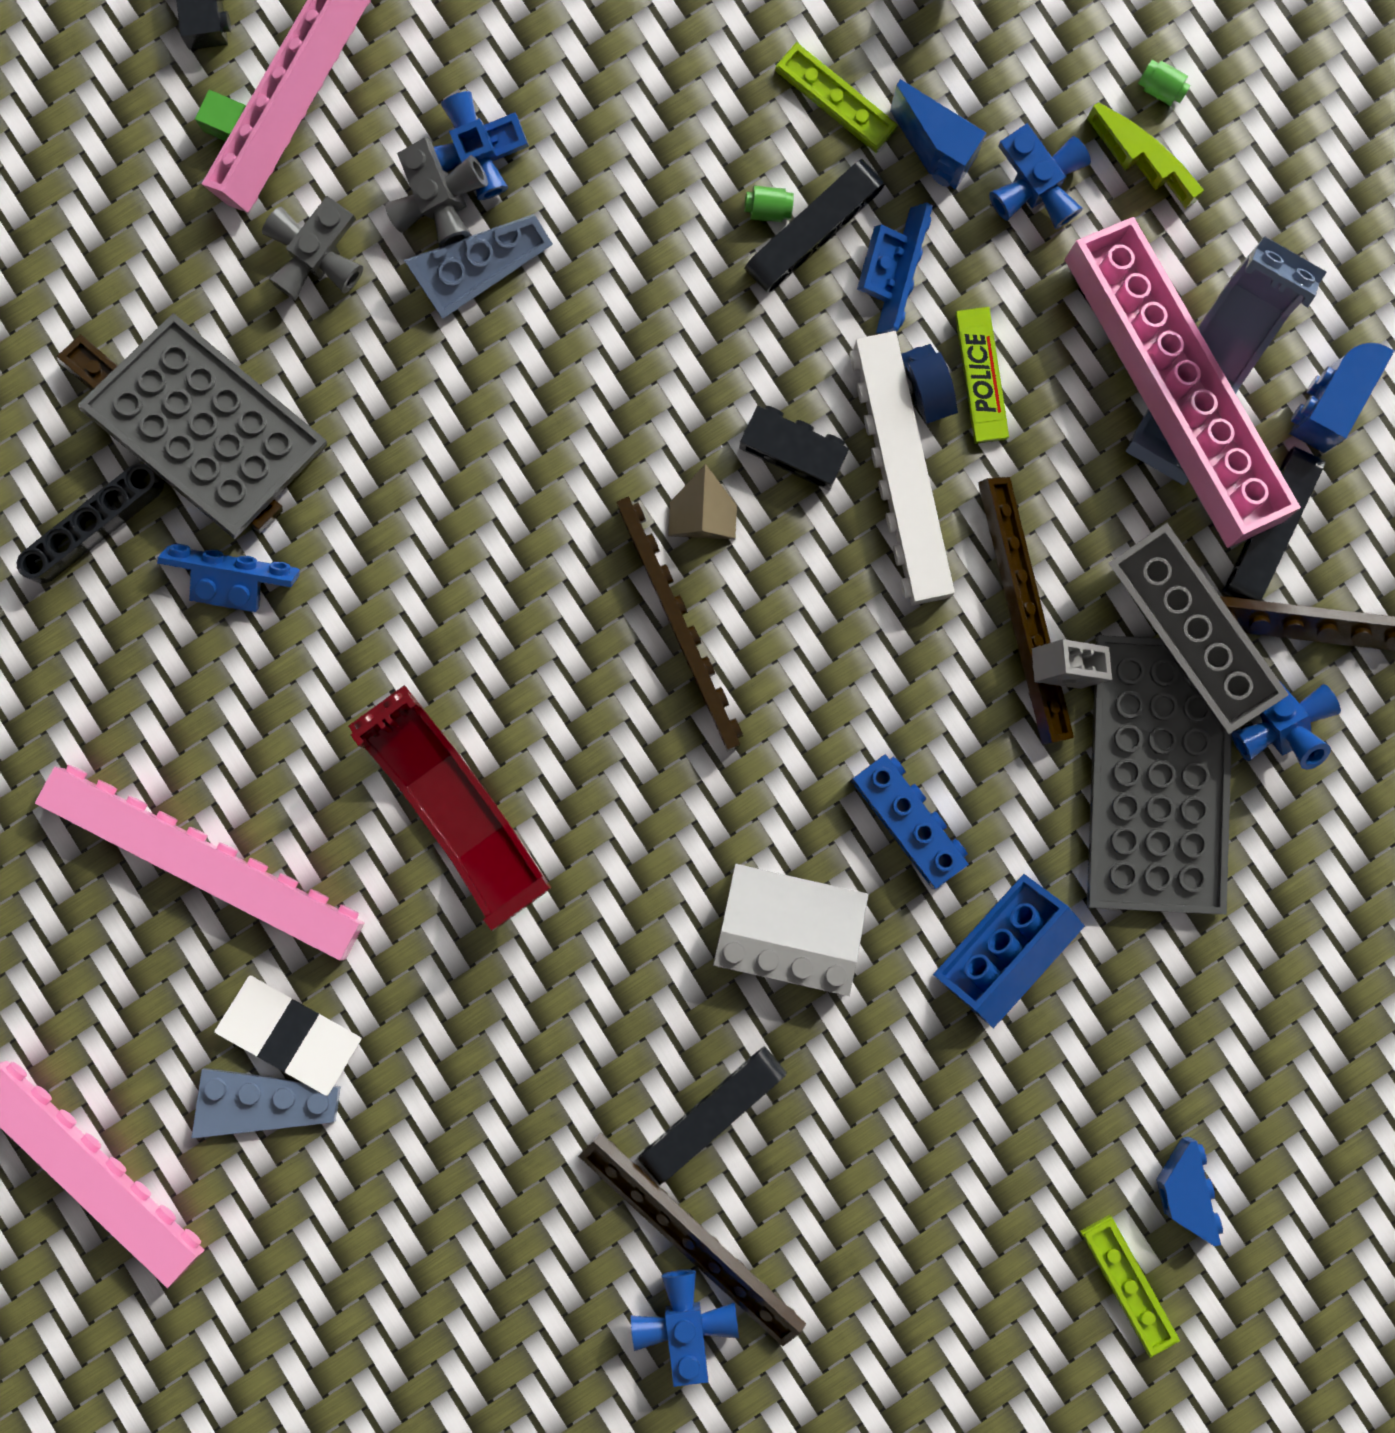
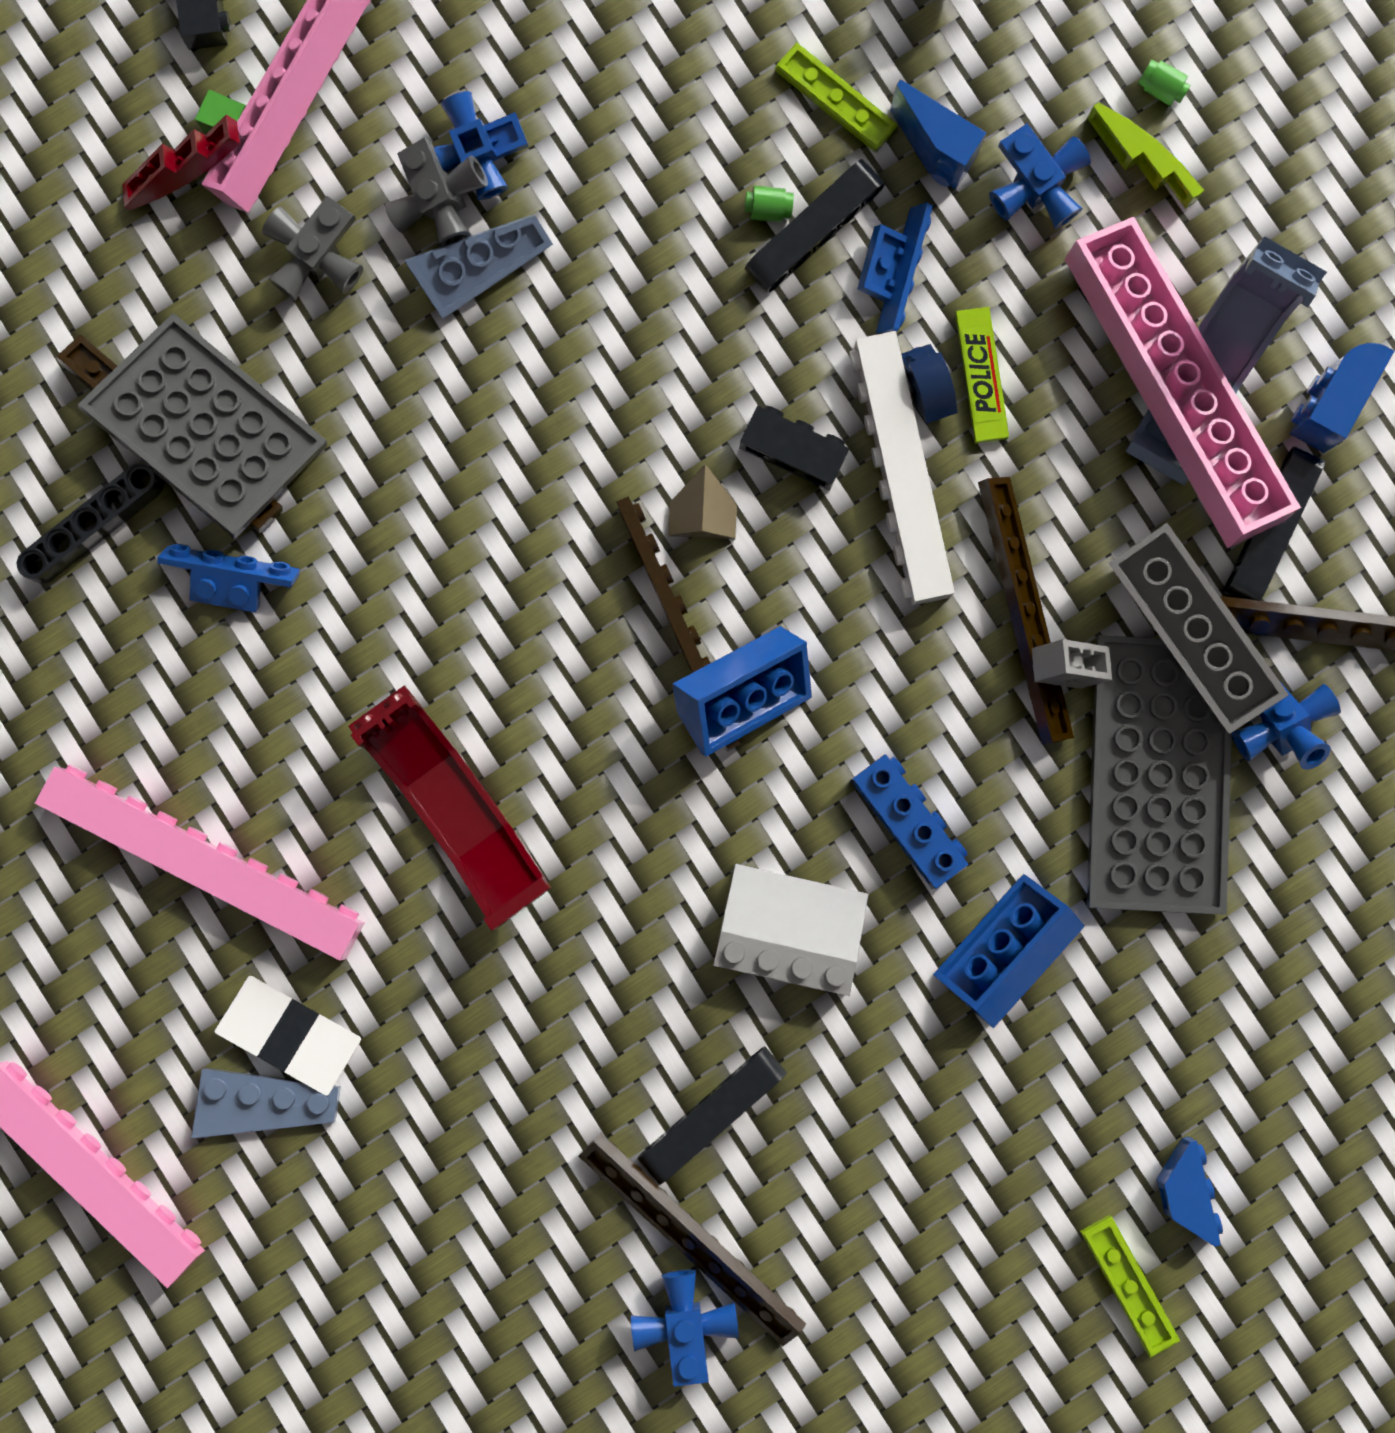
(172, 169): none -> dark red slope
(744, 689): none -> blue slope

